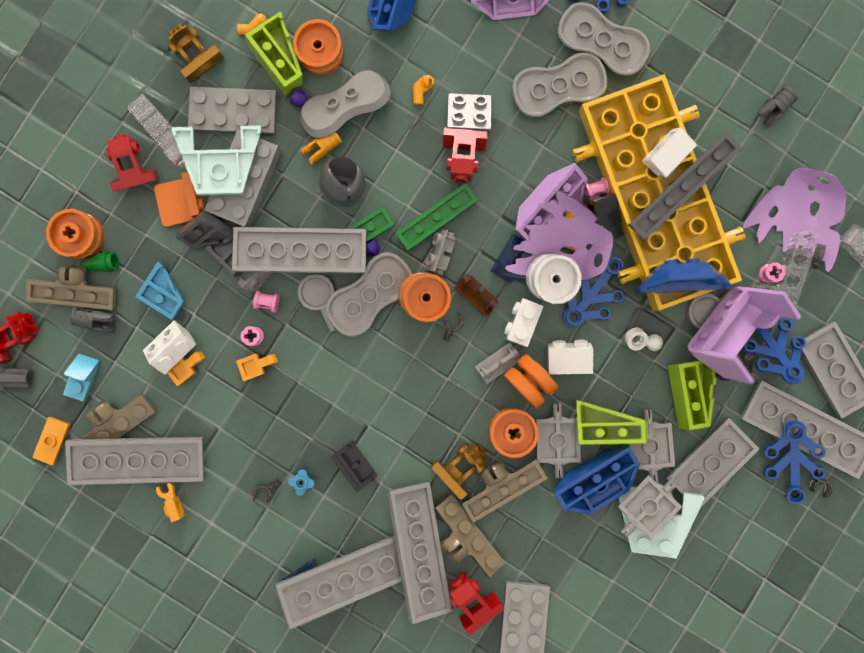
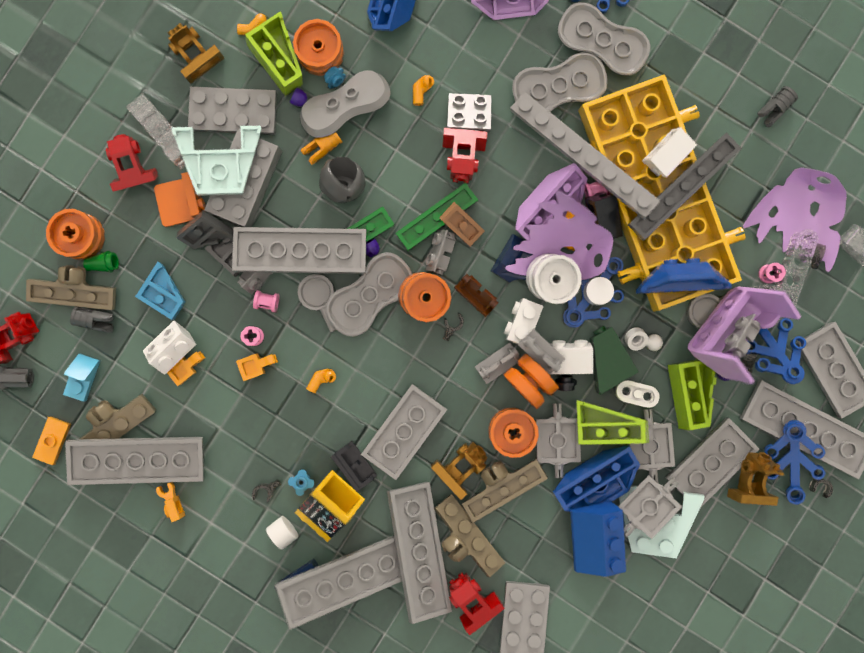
(282, 532): none -> white piece
(321, 377): none -> light orange arm
(330, 506): none -> yellow slope
(334, 77): none -> dark azure plate
(404, 432): none -> light grey plate
(461, 224): none -> medium nougat plate
(542, 352): none -> light grey hinge
(566, 382): none -> black plate
(585, 156): none -> light grey plate
(598, 291): none -> white piece
(598, 539): none -> blue slope
(610, 360): none -> dark green slope
(636, 393): none -> white plate
(736, 342): none -> light grey hinge
(755, 491): none -> pearl gold tile

